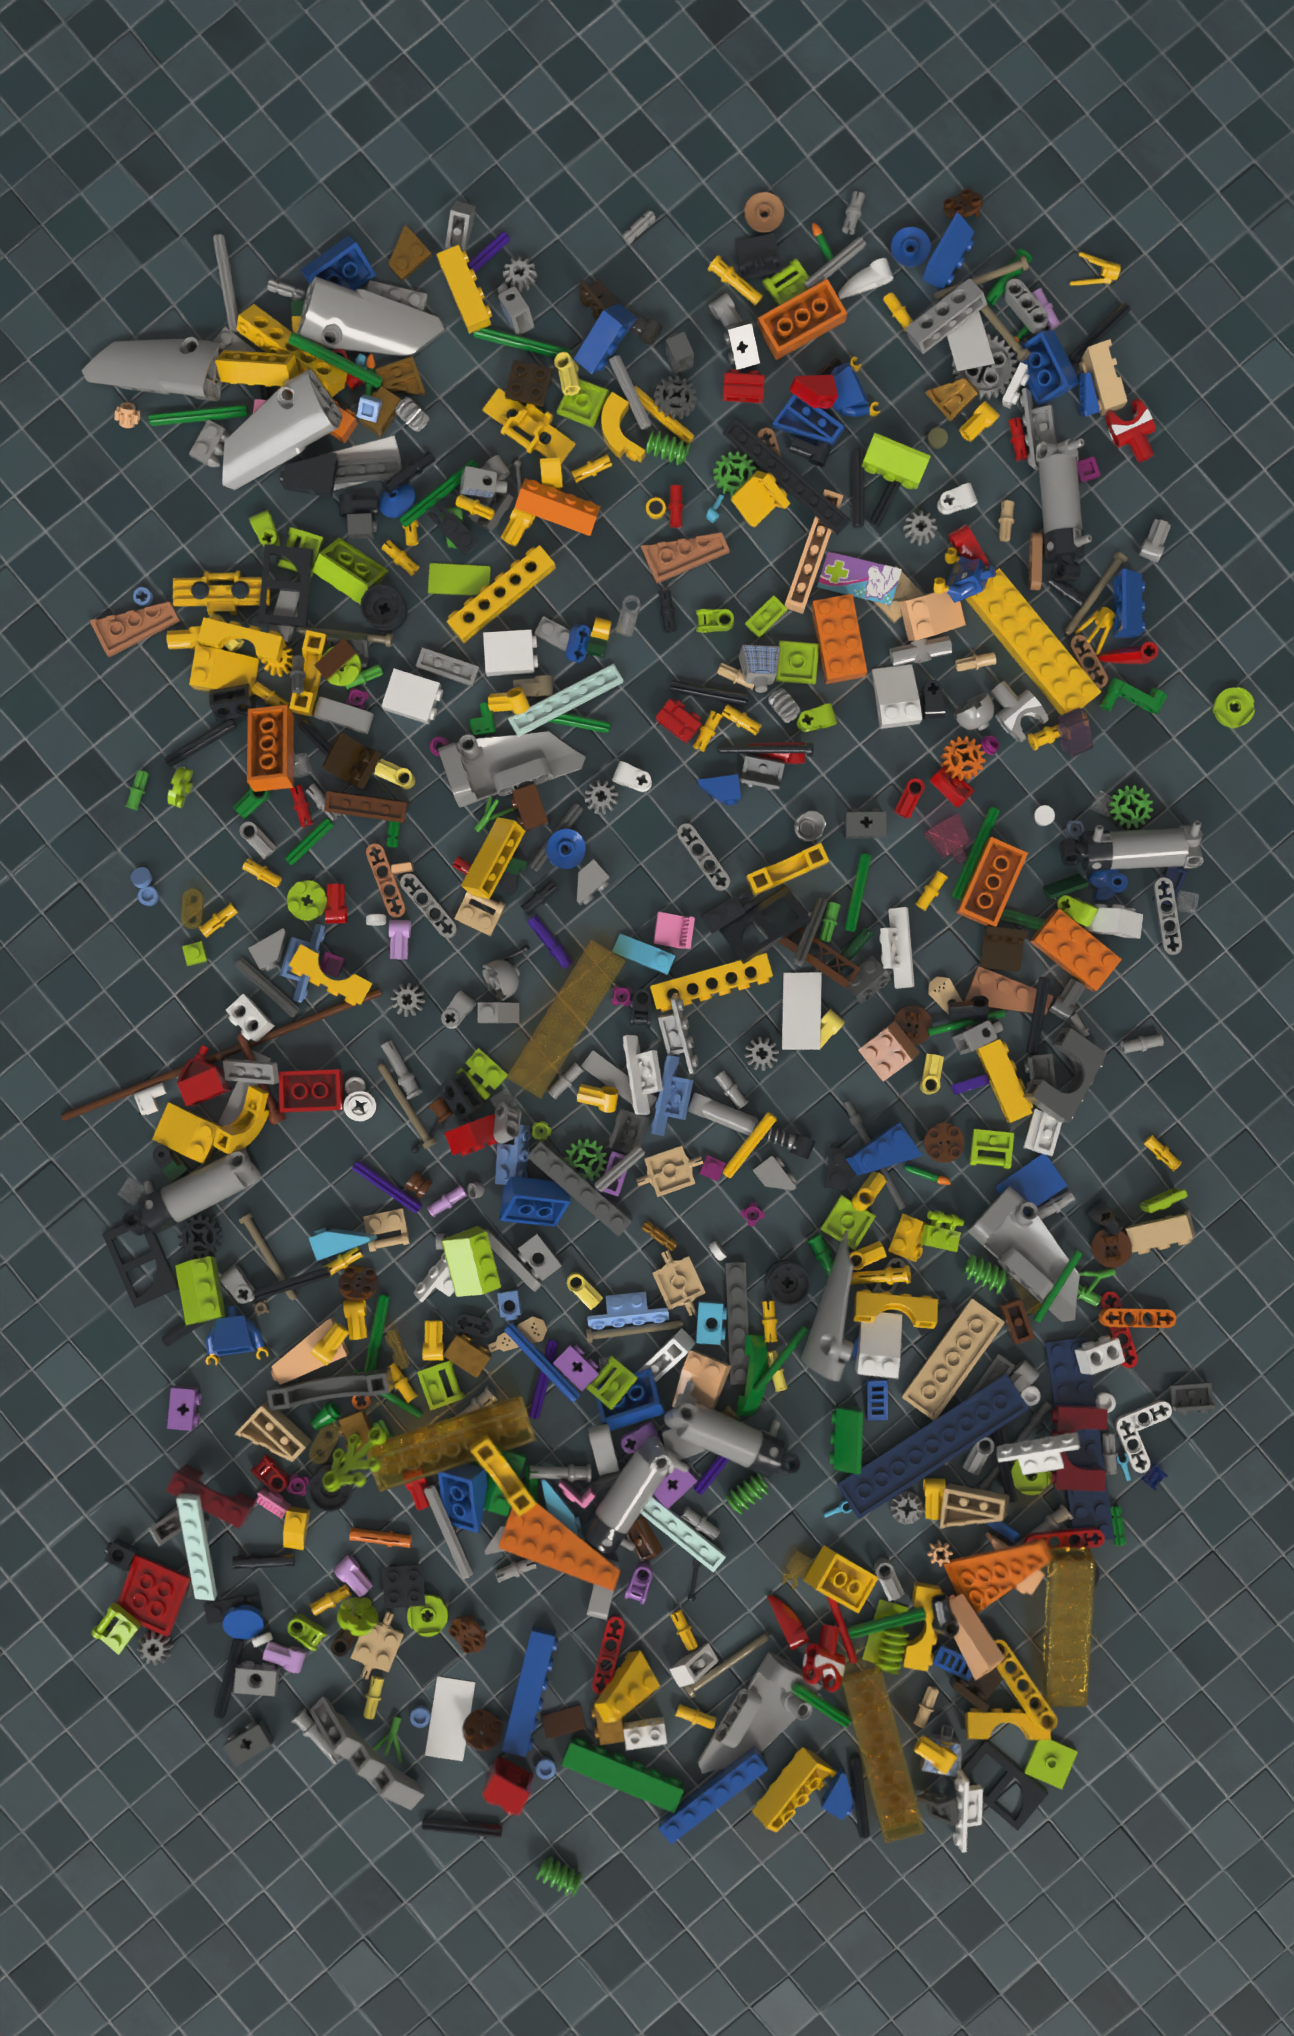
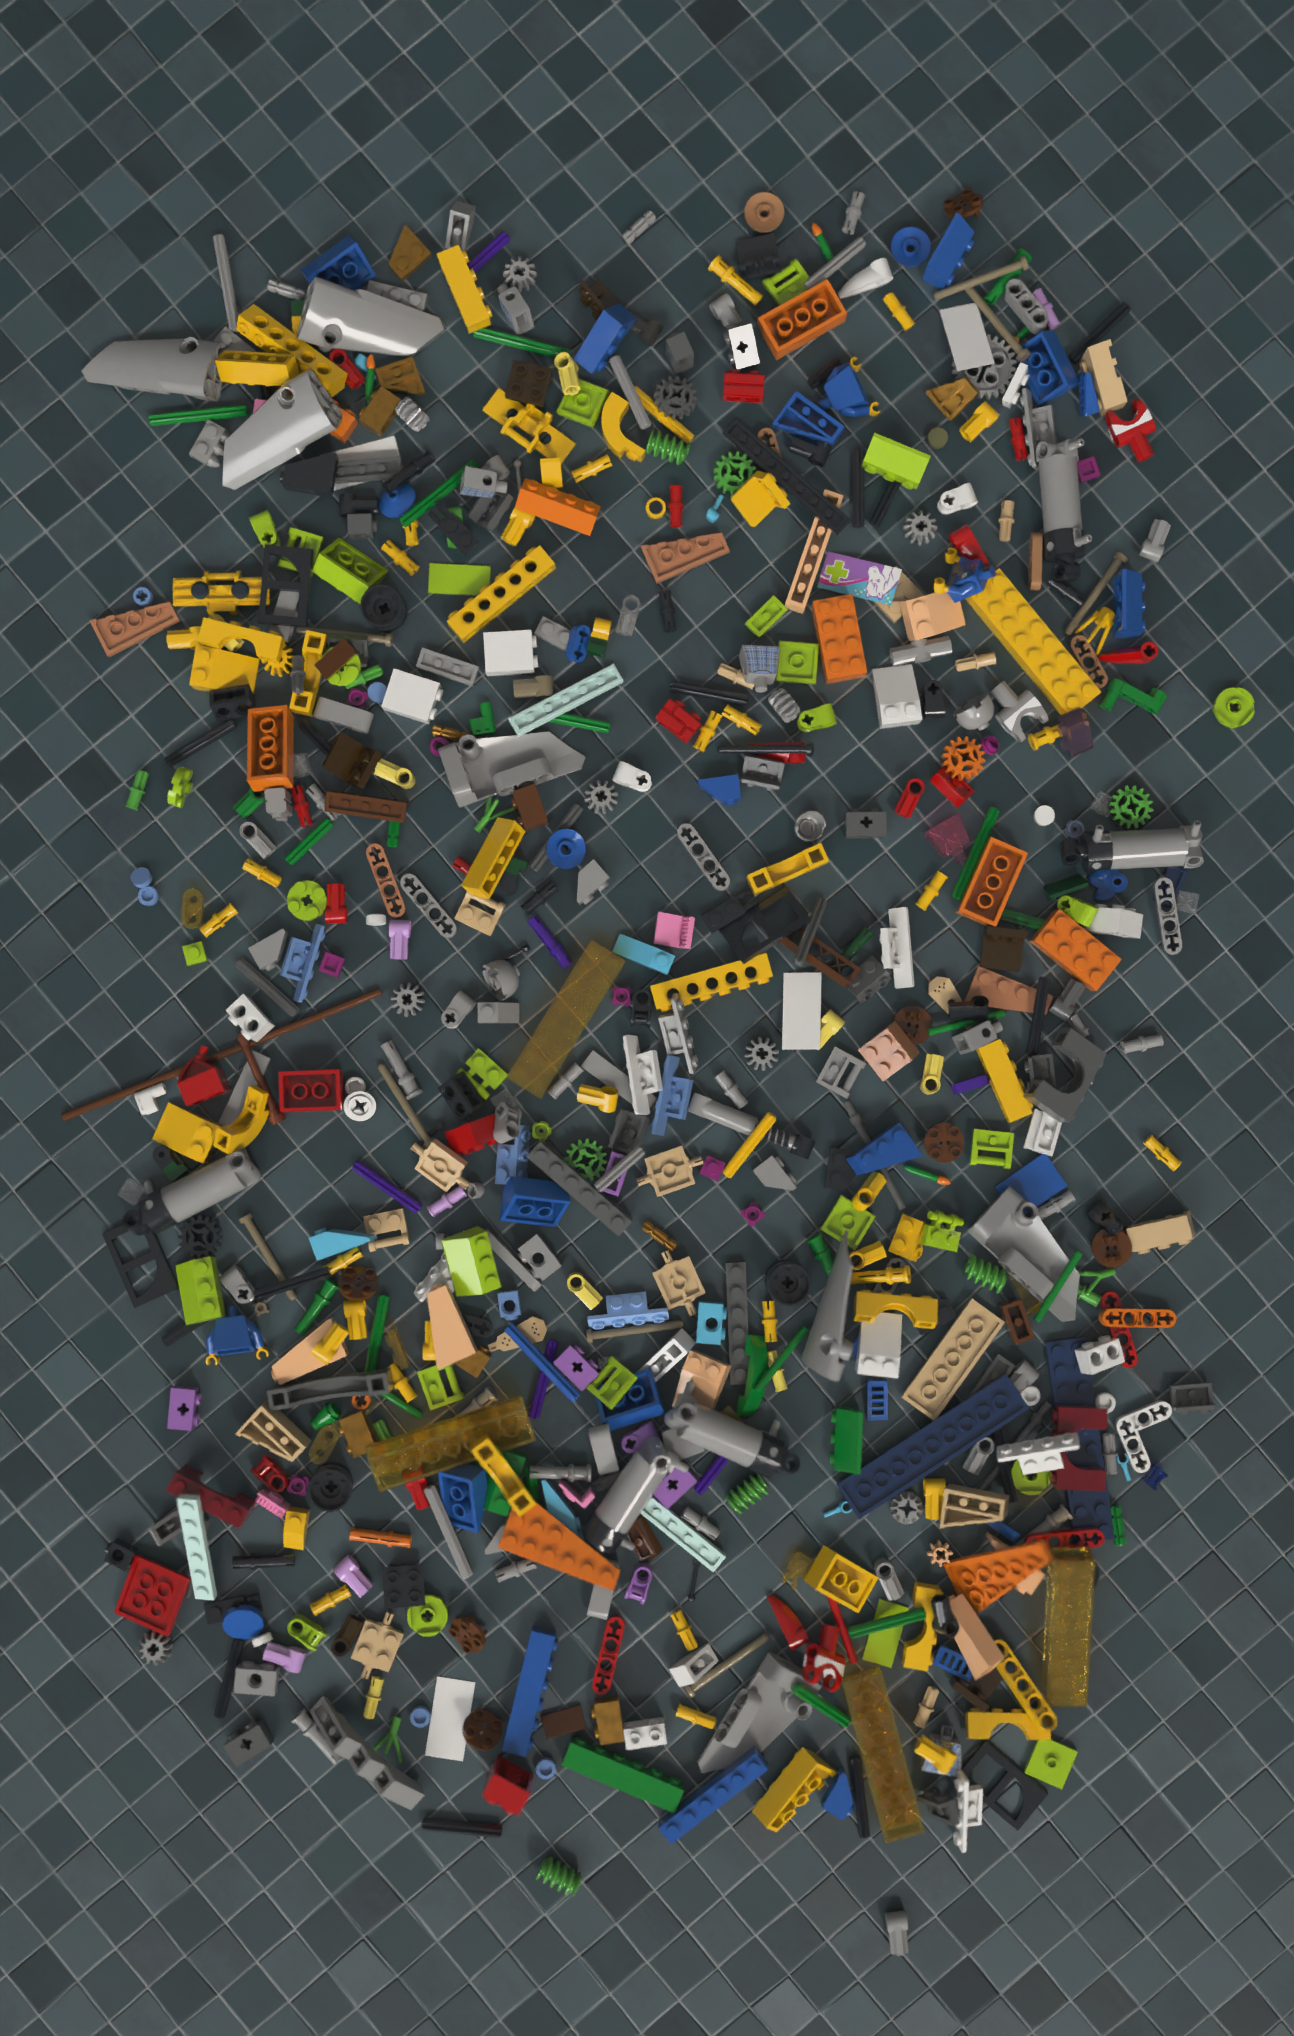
(122, 1631): lime plate -> none
(127, 415): light nougat gear -> none
(251, 1071): light grey plate -> none
(268, 695): yellow axle -> none
(278, 803): none -> light grey brick
(306, 962): yellow arch -> none
(321, 1299): none -> green pin
(335, 360): green axle -> none
(336, 1477): lime plant -> none
(361, 1607): lime plate -> none
(369, 408): light blue slope -> none
(377, 692): none -> medium blue tile
(402, 868): light nougat tile -> none
(418, 1184): reddish brown wheel -> none
(441, 1109): reddish brown bush -> none
(441, 1165): none -> tan plate
(448, 733): none -> pearl gold axle
(448, 1326): none -> light nougat slope
(474, 507): yellow axle -> none
(511, 700): yellow piece -> none
(627, 1689): yellow wedge -> none
(712, 620): lime piece -> none
(717, 1250): white tile -> none
(815, 390): red slope -> none
(829, 921): bright green axle -> none
(834, 1069): none -> light grey plate
(858, 891): green axle -> none
(892, 1650): lime piece -> none
(896, 1926): none -> light grey piece
(946, 316): light grey brick -> none
(1109, 270): yellow plant -> none
(1163, 1200): lime plate -> none

